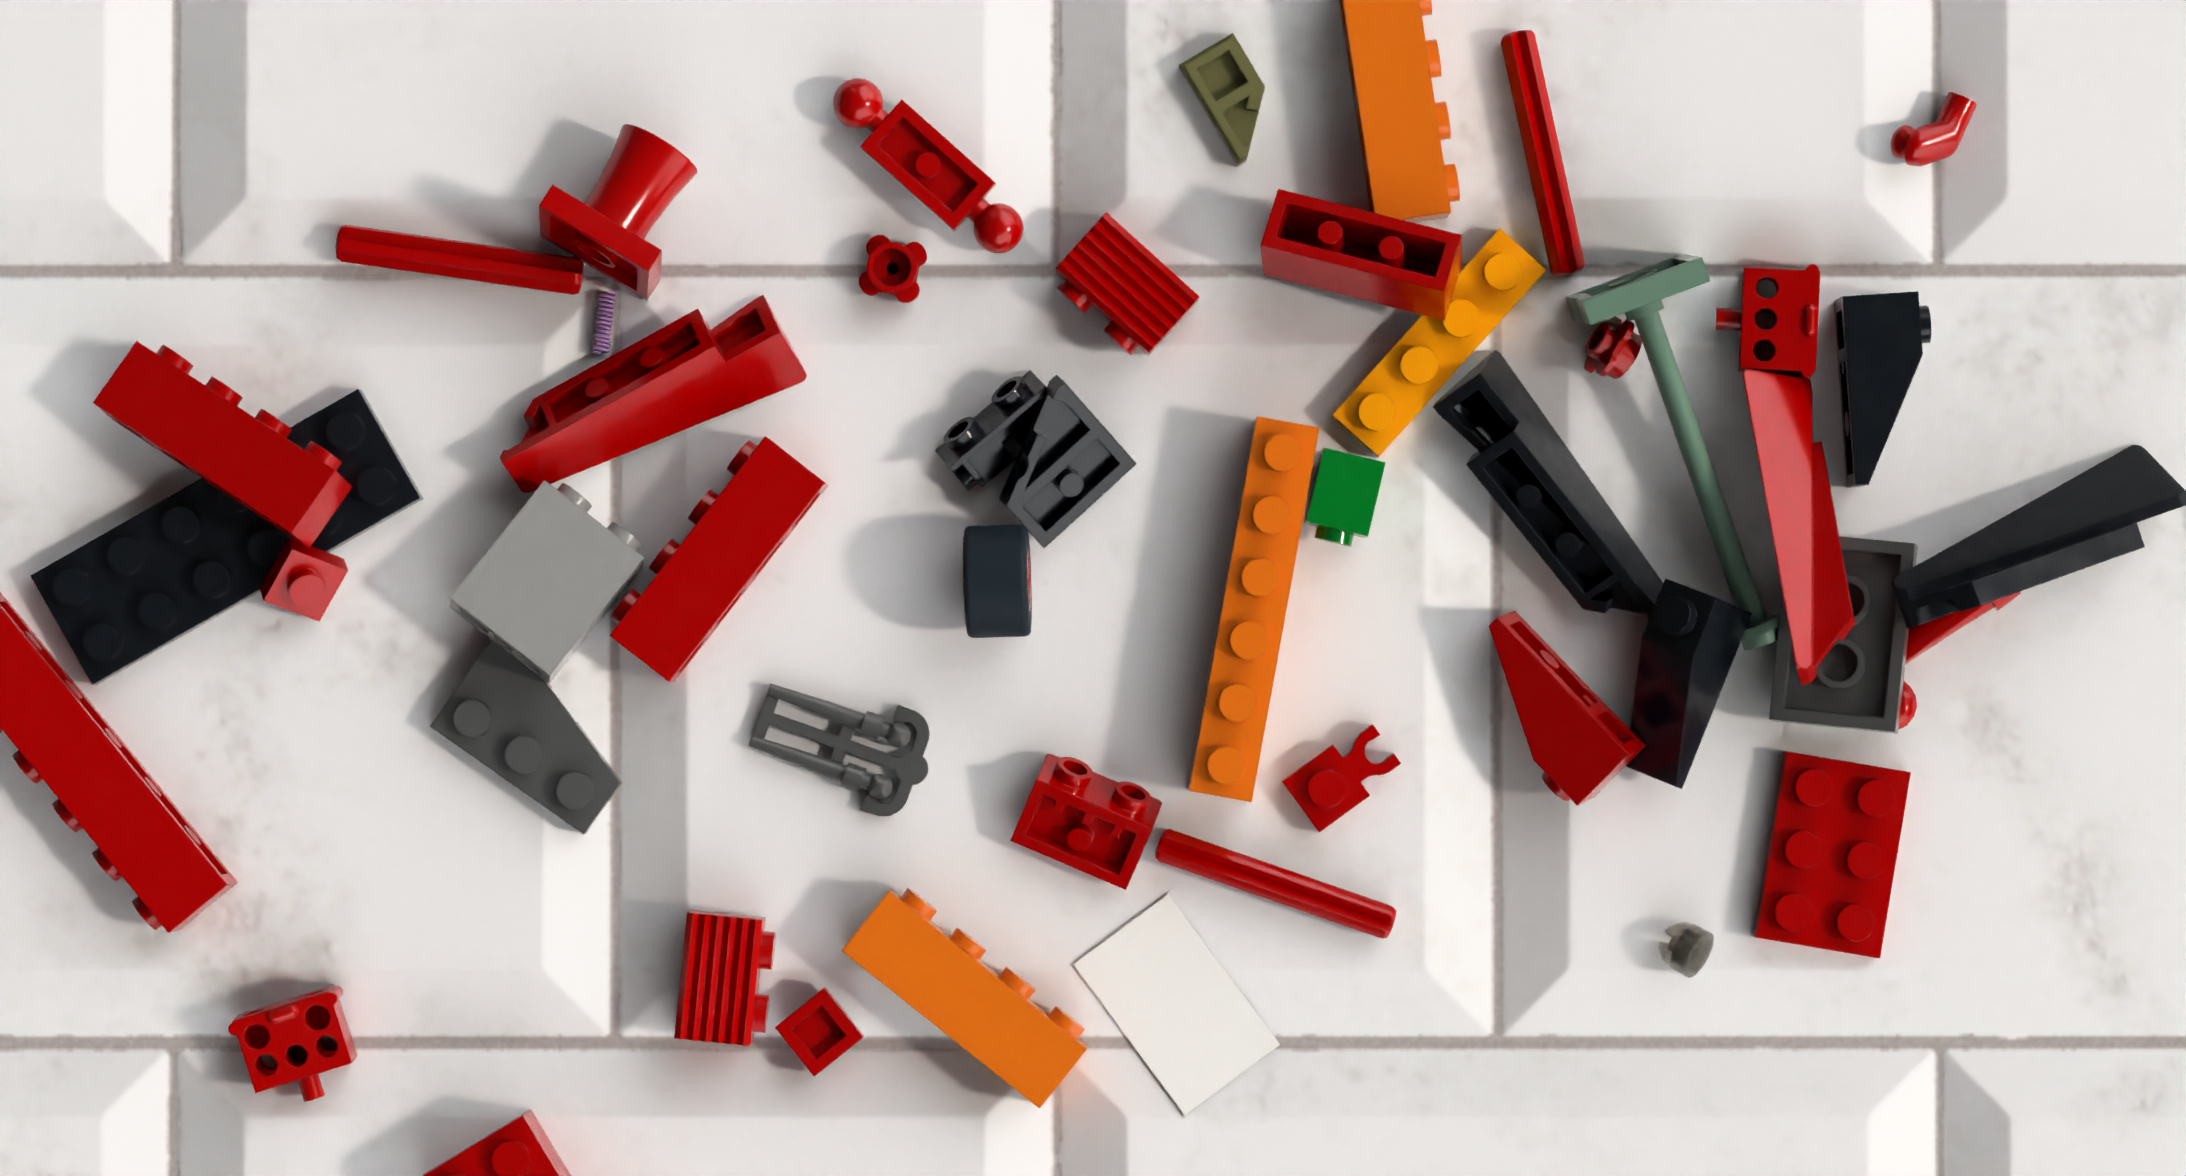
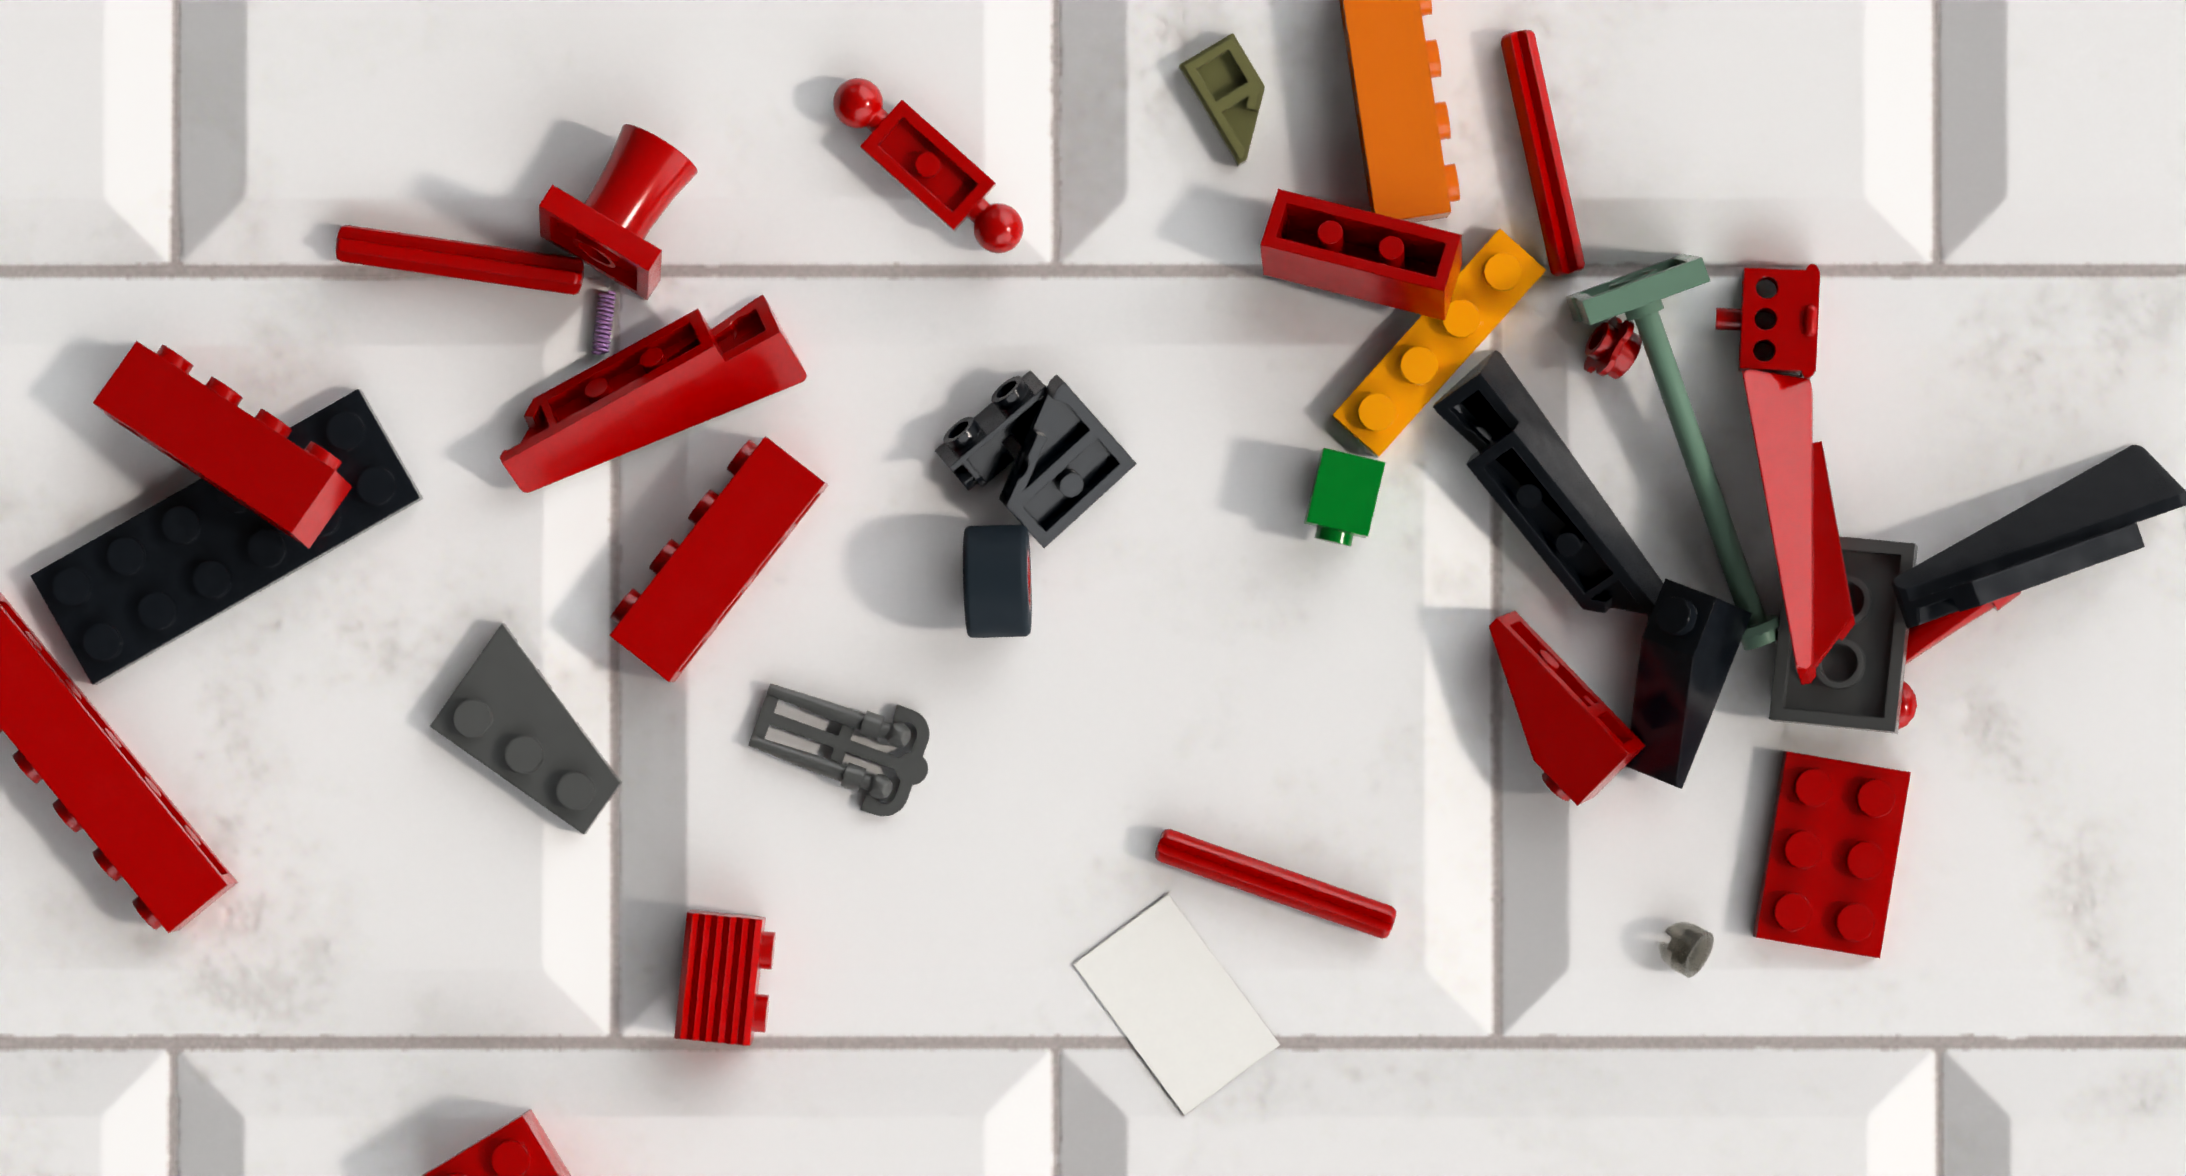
(289, 1023): red piece -> none
(303, 579): plate -> none
(548, 579): light grey brick -> none
(819, 1031): red plate -> none
(881, 254): red plate -> none
(966, 997): orange brick -> none
(1087, 820): red bracket -> none
(1125, 286): red brick -> none
(1253, 609): orange brick -> none
(1332, 783): red plate -> none
(1877, 358): black slope -> none
(1937, 139): red arm -> none

